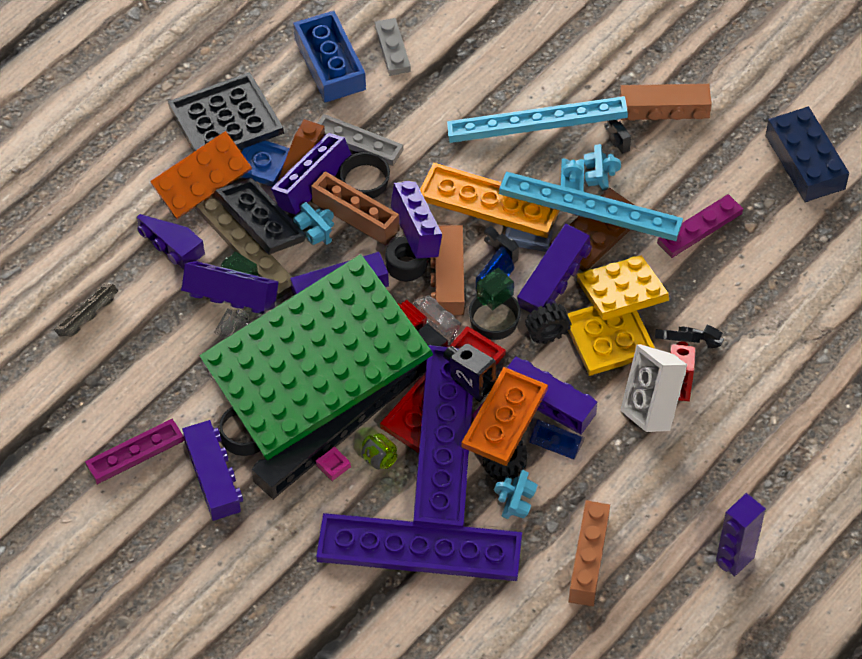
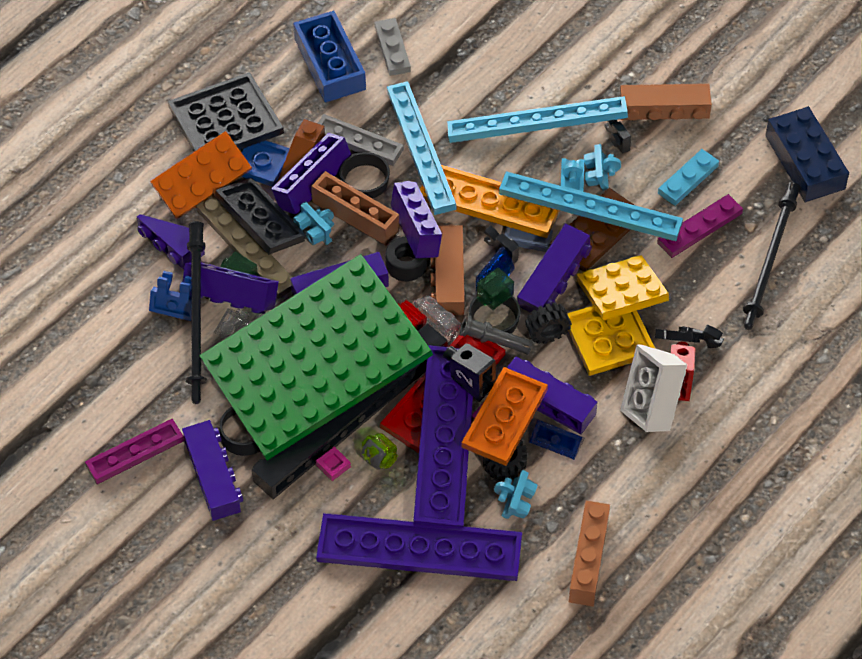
(86, 311): clear smoke plate -> none
(171, 302): none -> blue plate
(196, 247): none -> black bar
(421, 148): none -> medium azure plate
(485, 332): none -> dark grey pin
(688, 177): none -> medium azure plate
(740, 534): dark purple brick -> none
(787, 204): none -> black bar

